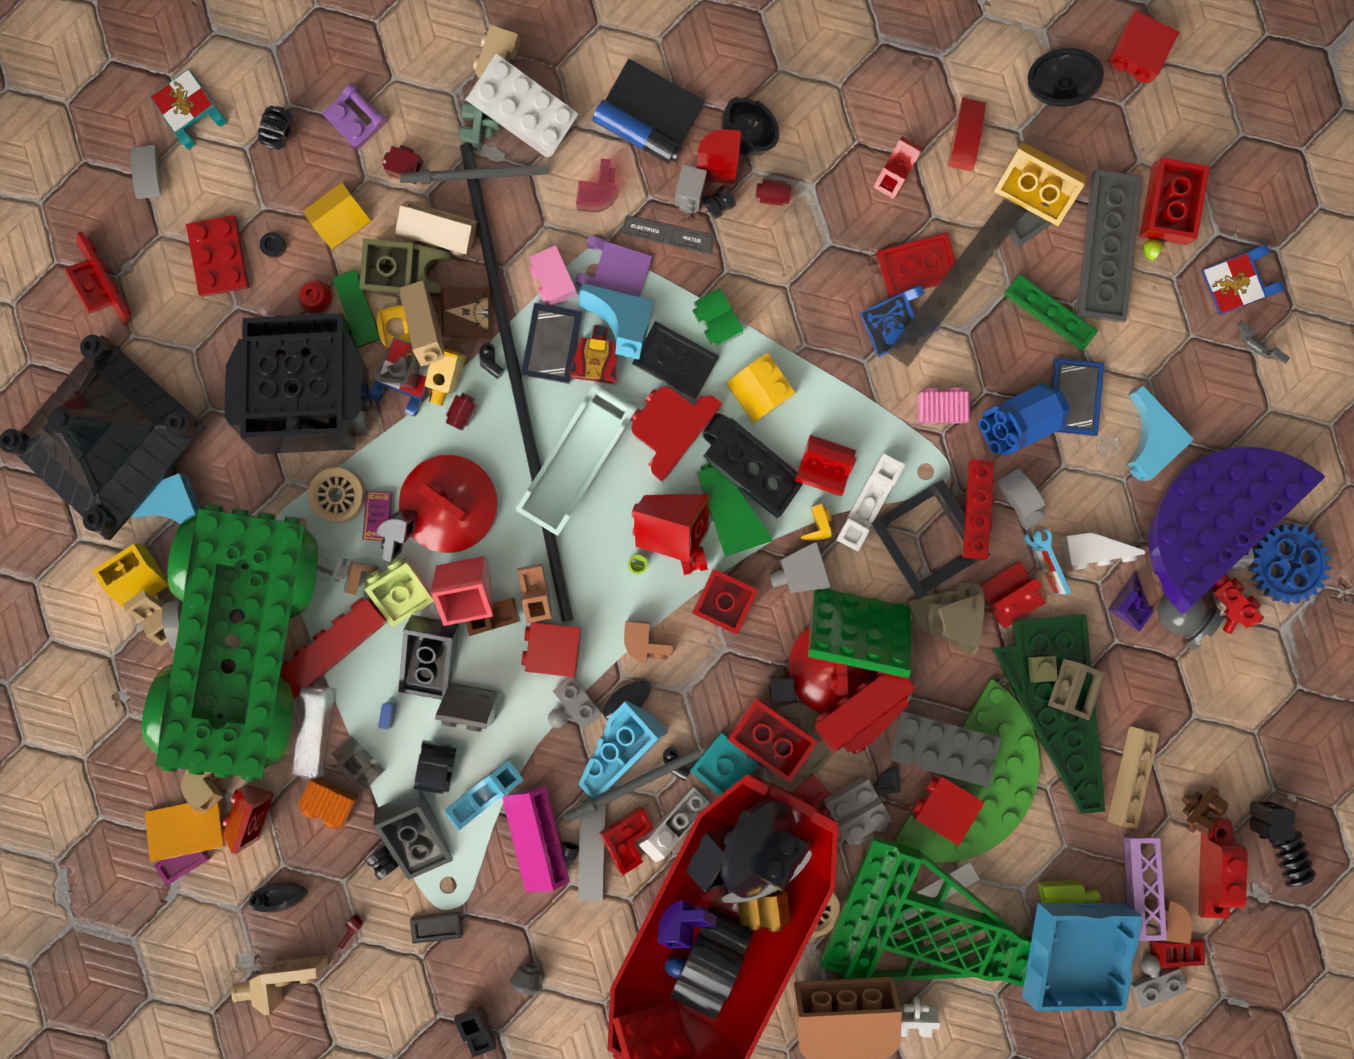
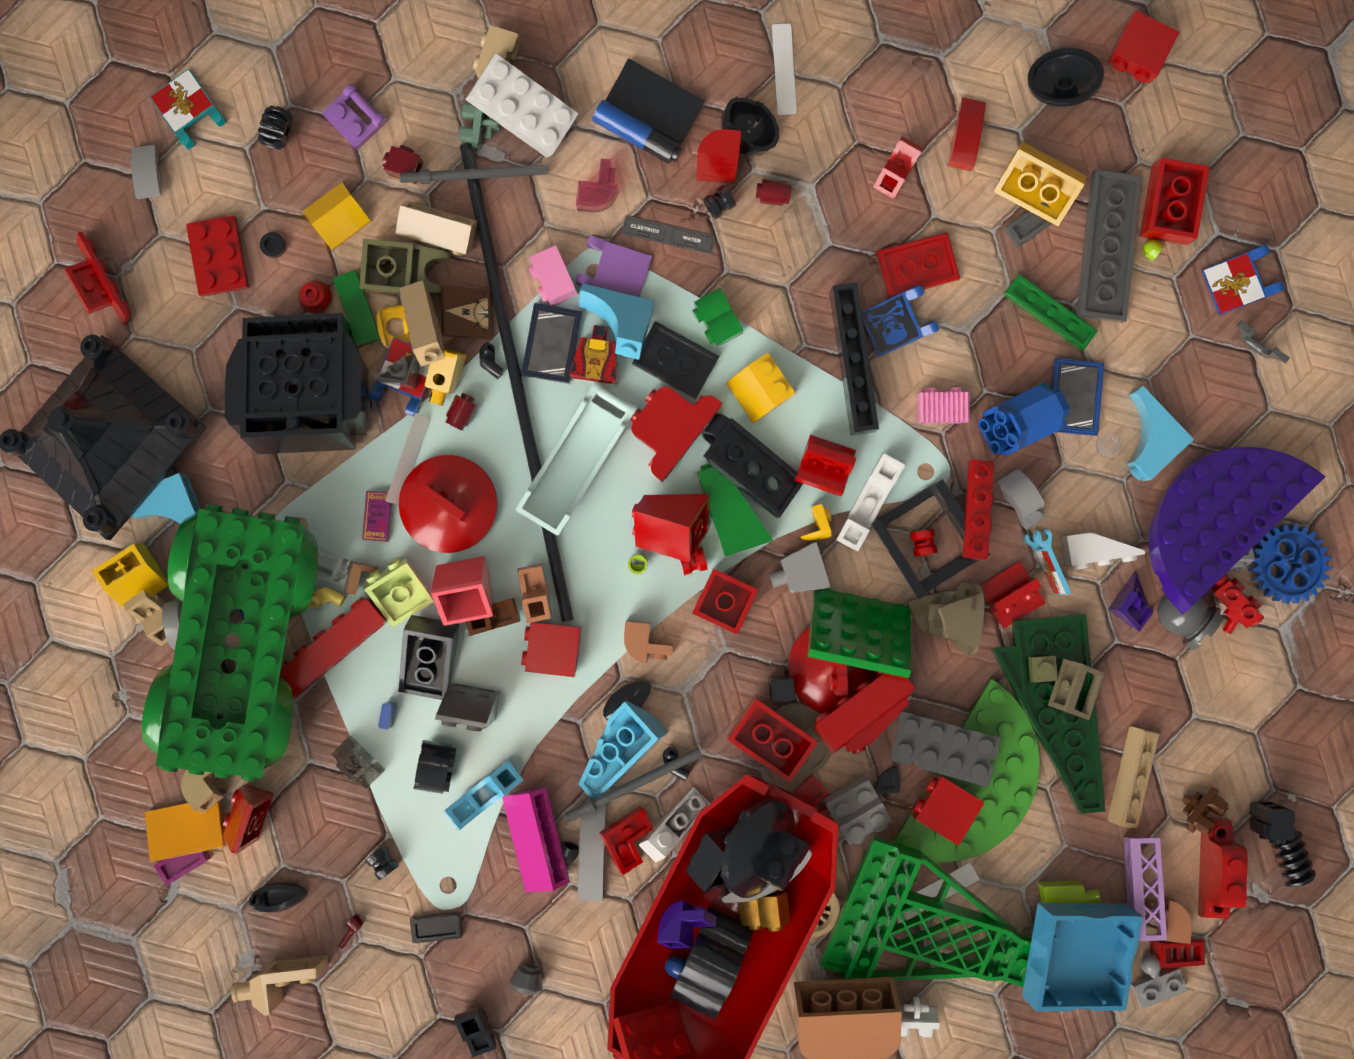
(313, 730): clear slope -> none
(318, 484): tan wheel -> none
(326, 595): none -> light yellow arm
(327, 803): orange brick -> none
(396, 532): brick -> none
(408, 456): none -> white sticker
(412, 834): dark grey slope -> none
(575, 703): light grey plate -> none
(690, 189): light grey brick -> none
(723, 765): teal plate -> none
(784, 69): none -> white sticker
(853, 359): none -> black brick
(923, 548): none -> red wheel
(956, 282): clear smoke tile -> none

